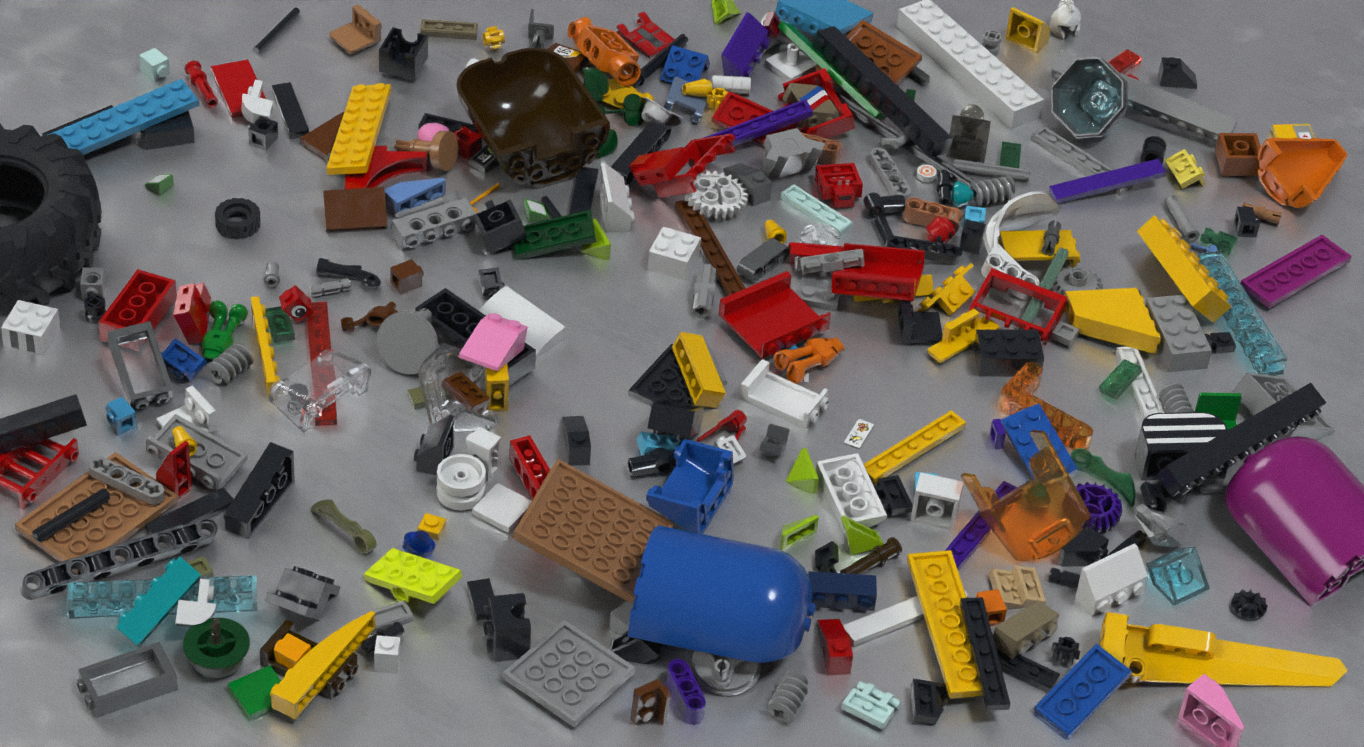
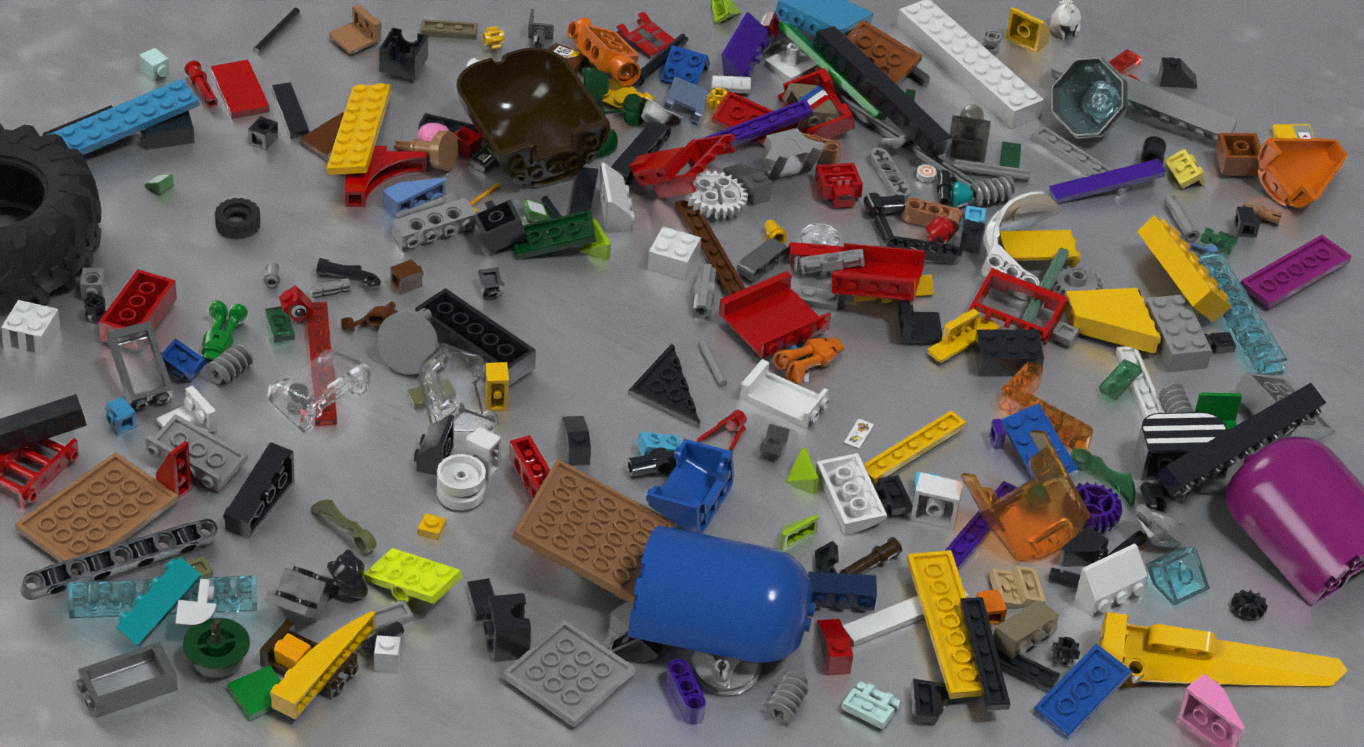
(71, 515): black axle -> none
(110, 468): light grey beam -> none
(180, 436): yellow cone -> none
(192, 311): red piece -> none
(197, 510): black tile -> none
(254, 106): white brick -> none
(264, 340): yellow plate -> none
(348, 574): none -> black piece
(355, 209): reddish brown tile -> none
(418, 544): clear blue plate -> none
(466, 392): reddish brown bracket -> none
(494, 342): bright pink slope -> none
(502, 507): white tile -> none
(542, 329): white slope -> none
(651, 701): reddish brown bracket -> none
(675, 418): black brick -> none
(698, 88): yellow cone -> none
(698, 370): yellow brick -> none
(732, 445): white bracket -> none
(815, 209): light aqua tile -> none
(860, 537): lime slope -> none
(953, 294): yellow bracket -> none
(1051, 238): dark grey pin -> none

